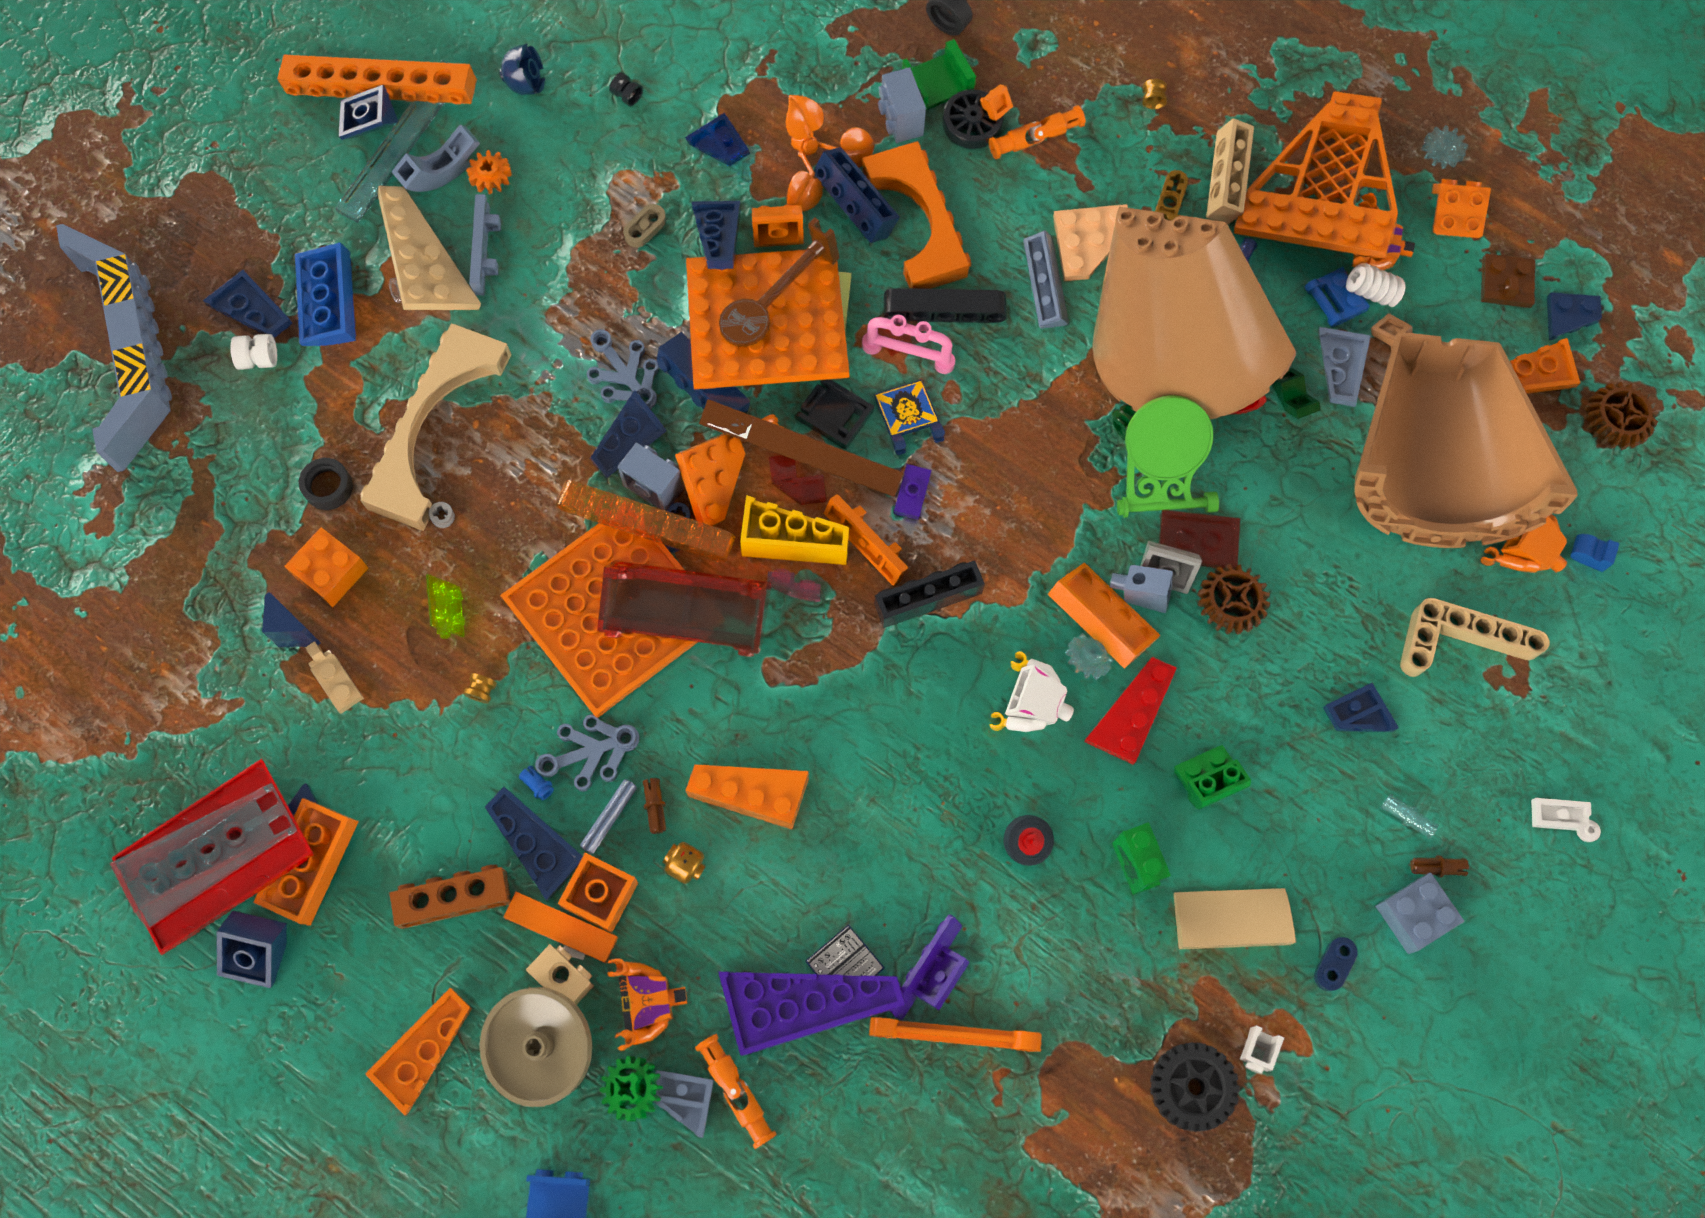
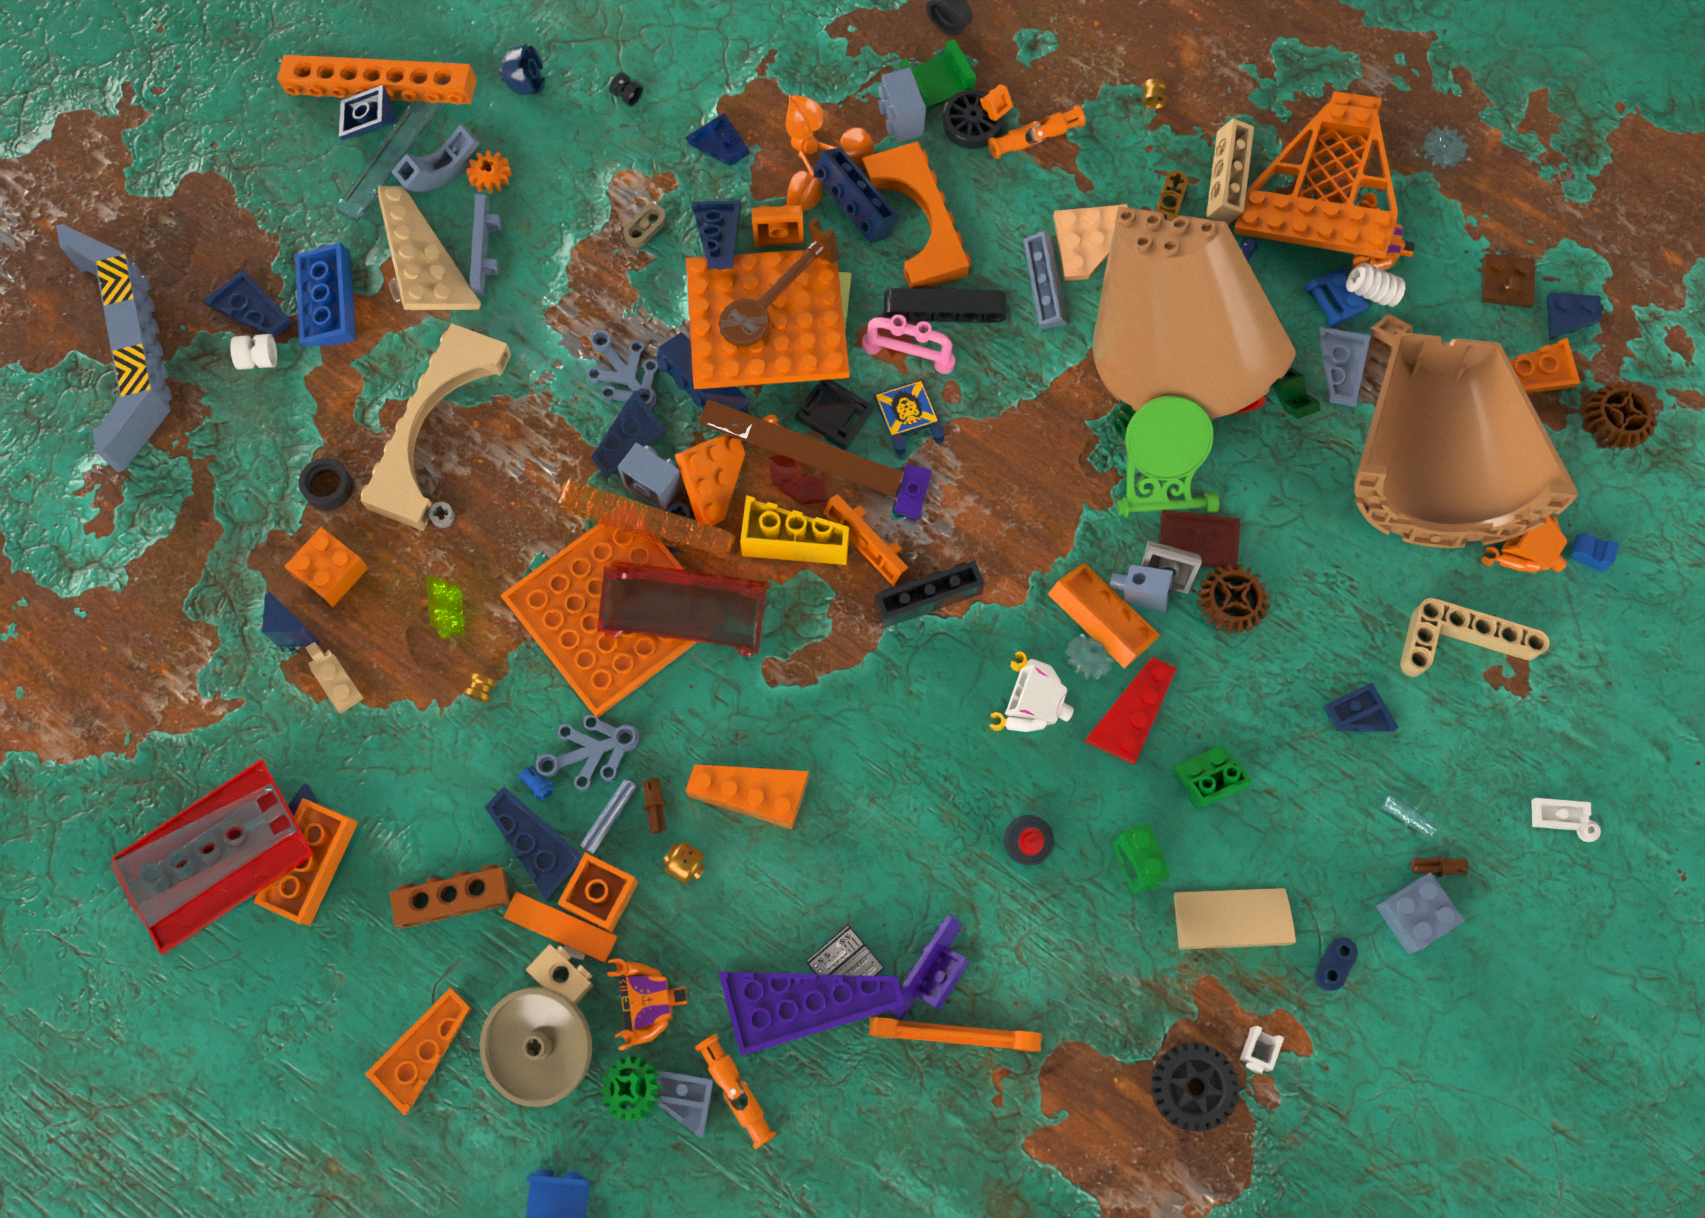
(250, 948): dark blue slope -> none
(784, 582): clear pink slope -> none
(1460, 208): orange bracket -> none

